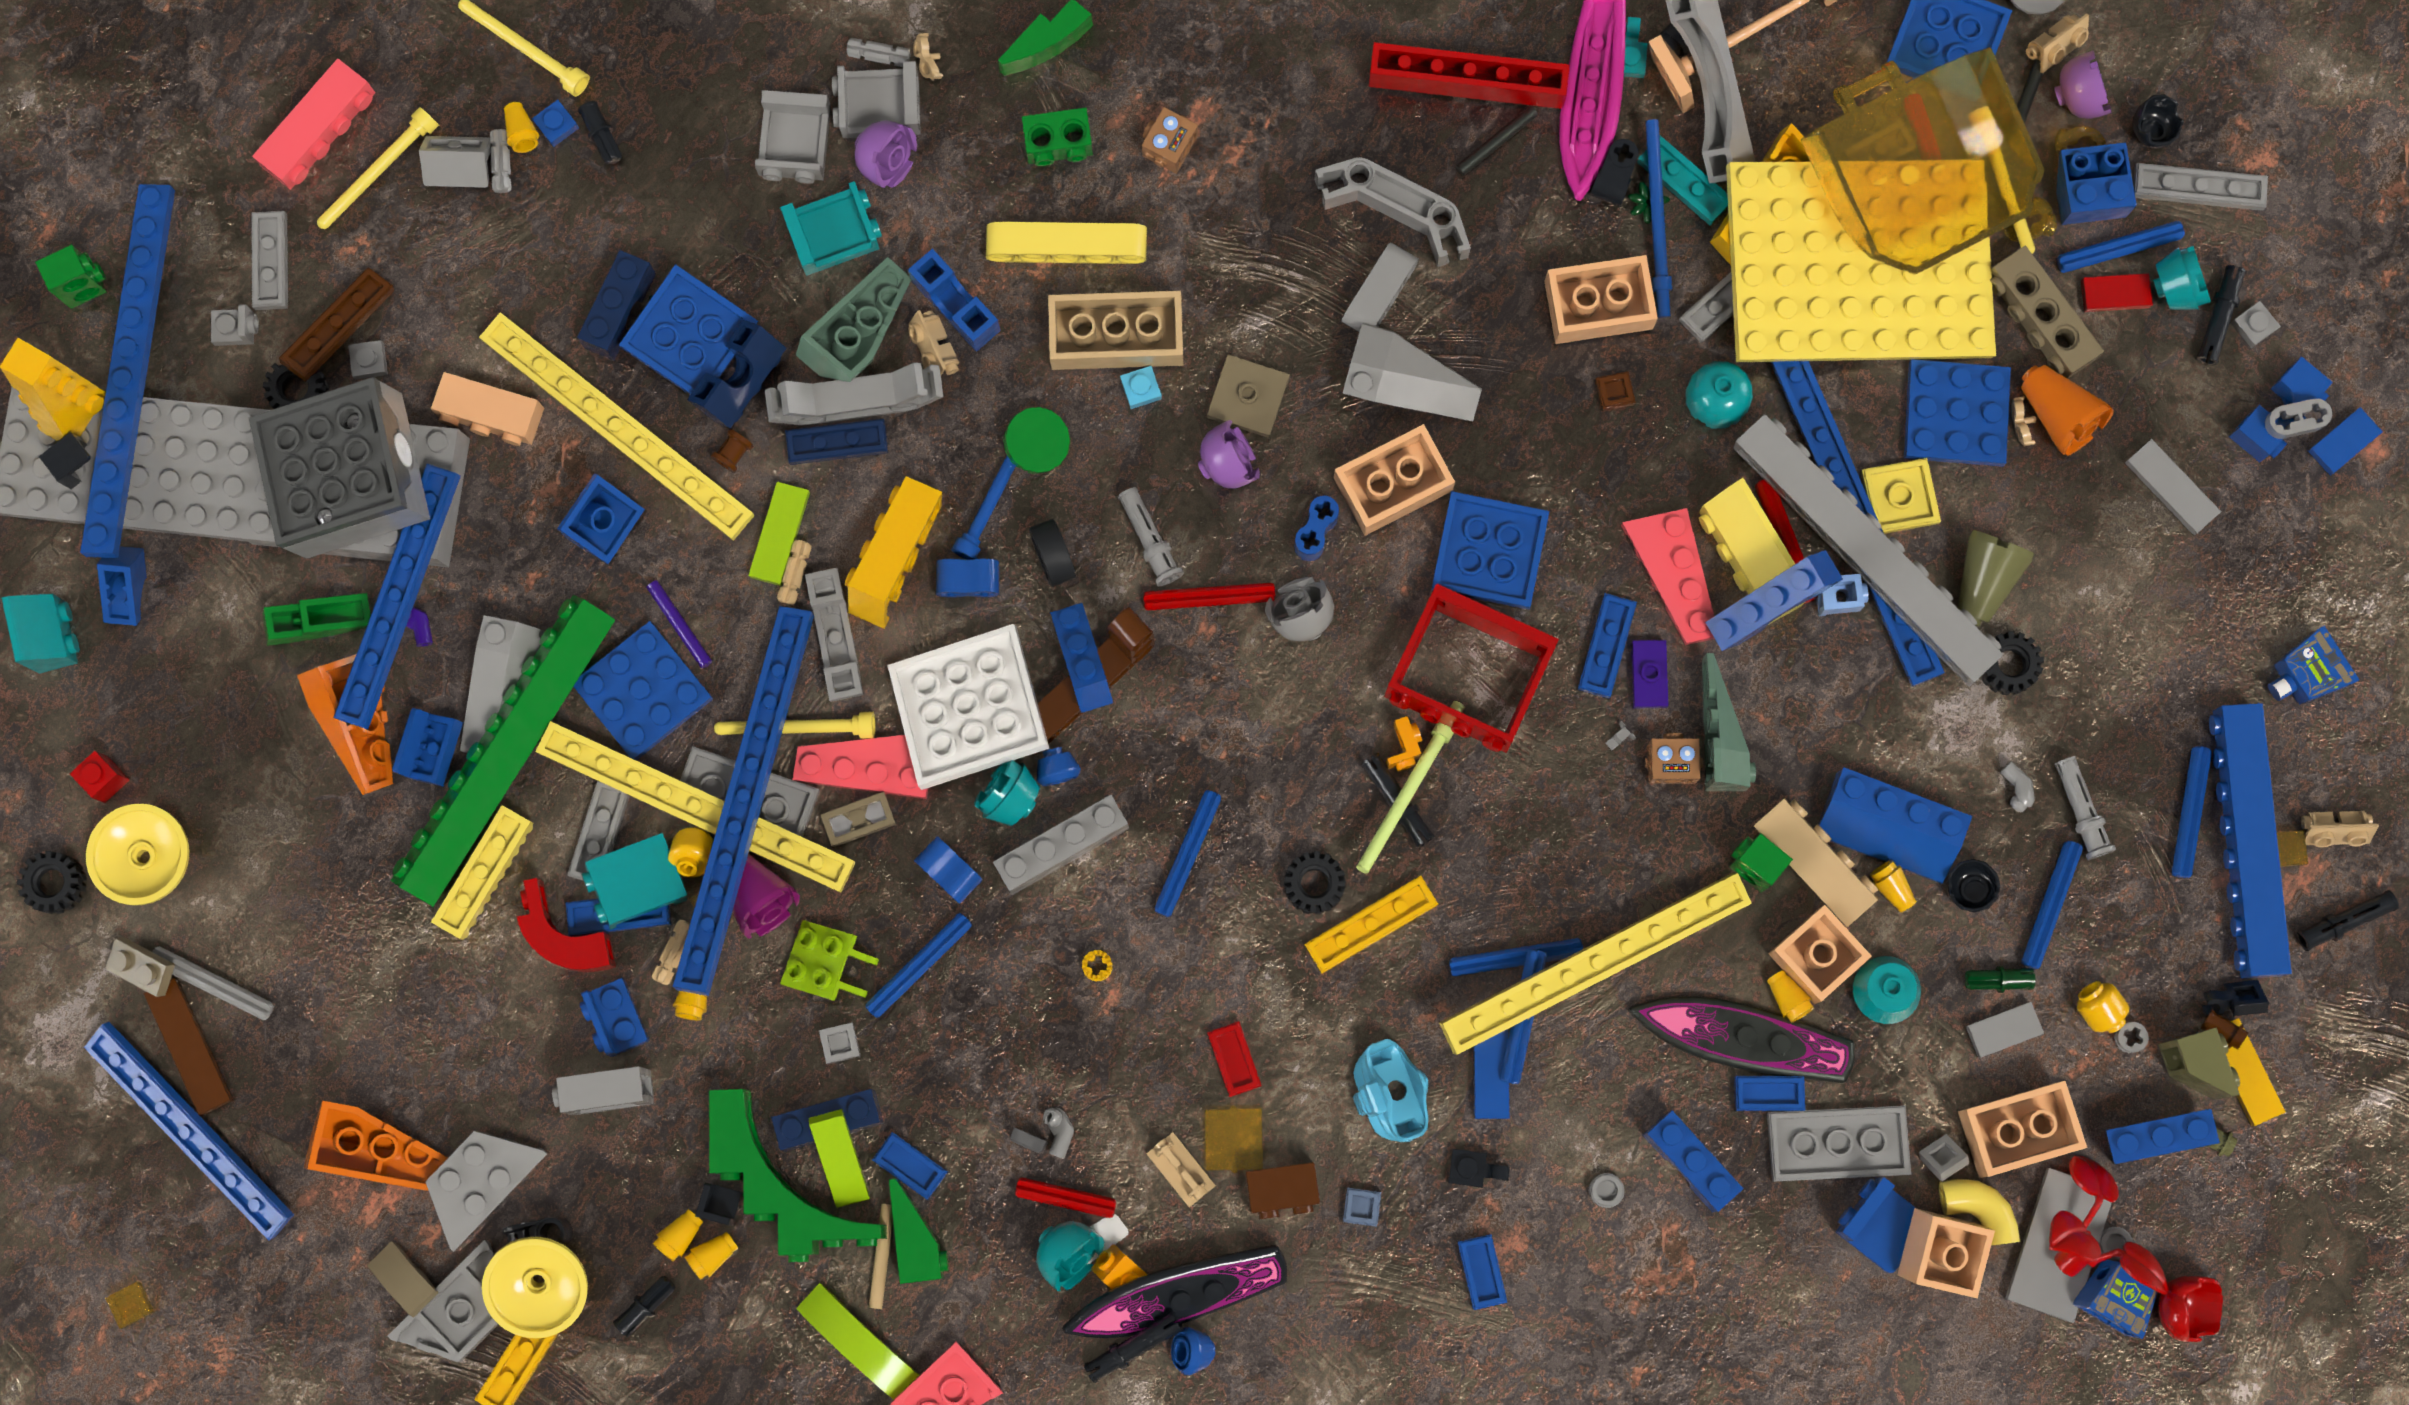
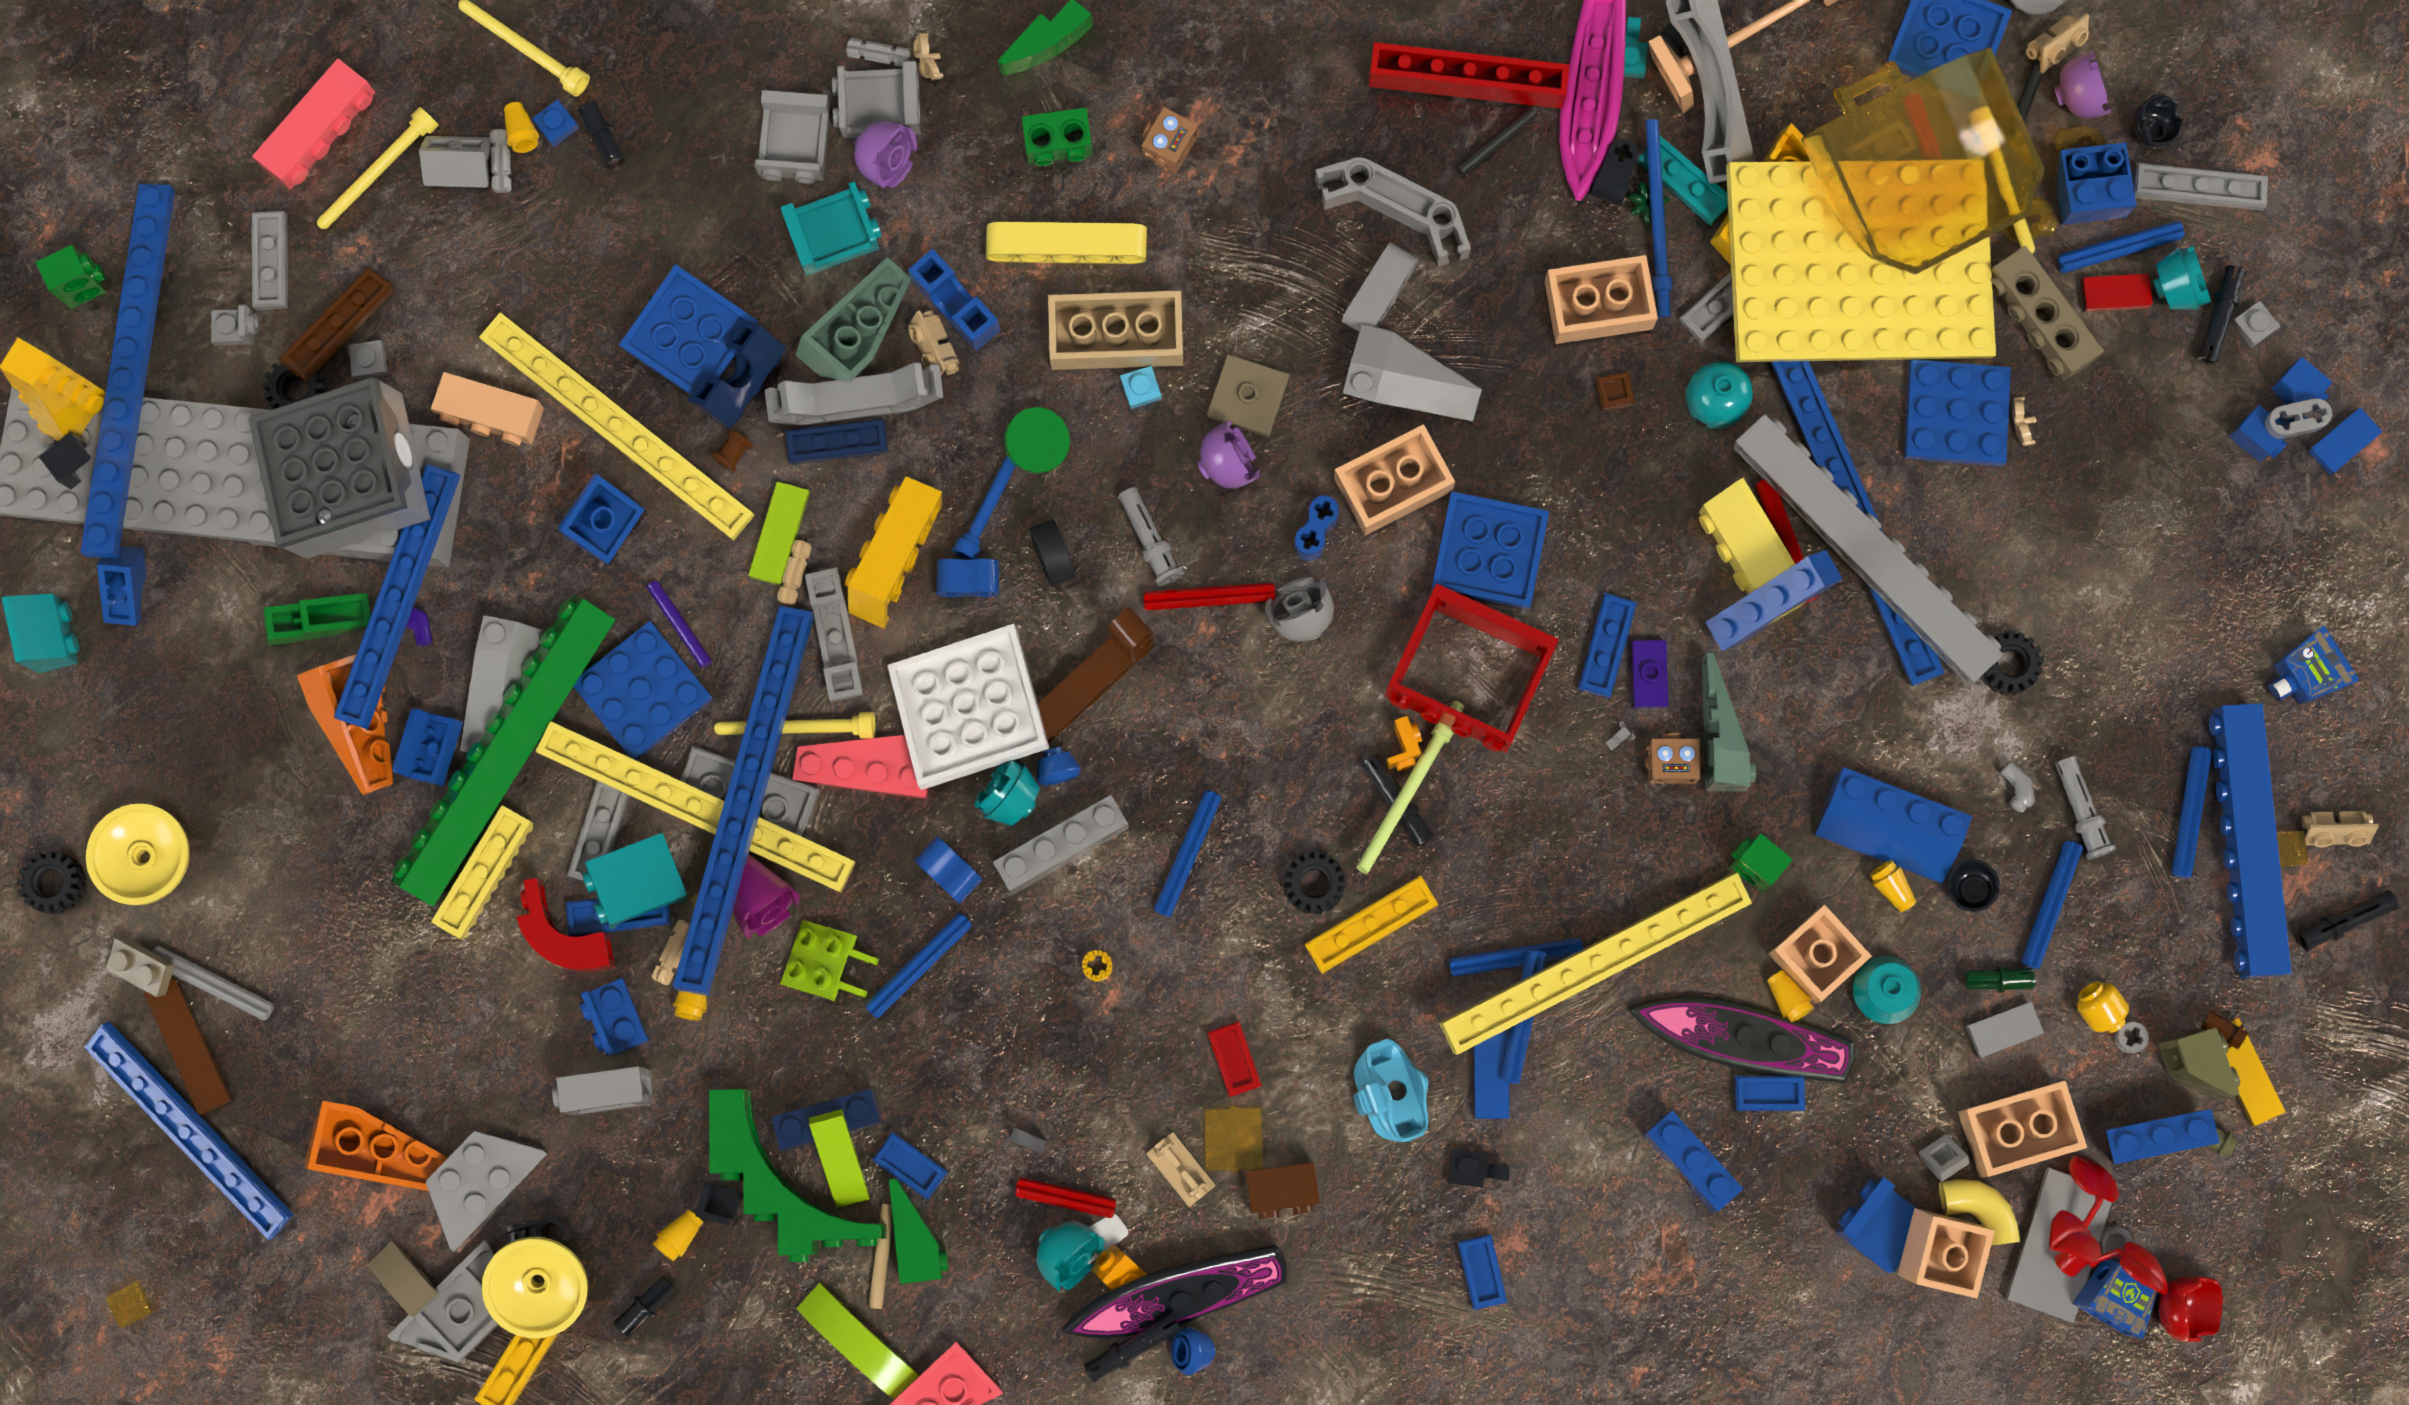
(99, 776): red brick -> none
(606, 322): dark blue arch -> none
(690, 851): yellow head -> none
(711, 1255): yellow cone -> none
(839, 1043): light grey plate -> none
(858, 819): dark tan piece -> none
(1061, 1129): light grey arm -> none
(1081, 657): blue arch -> none
(1362, 1207): sand blue tile -> none
(1606, 1190): light grey tile -> none
(1672, 560): coral wing -> none
(1817, 863): tan brick -> none
(1838, 1143): light grey tile -> none
(1855, 592): light blue brick -> none
(1902, 495): light yellow tile -> none
(1990, 574): olive cone -> none
(2064, 408): orange cone -> none
(2173, 487): light grey tile -> none
(2239, 997): black plate -> none

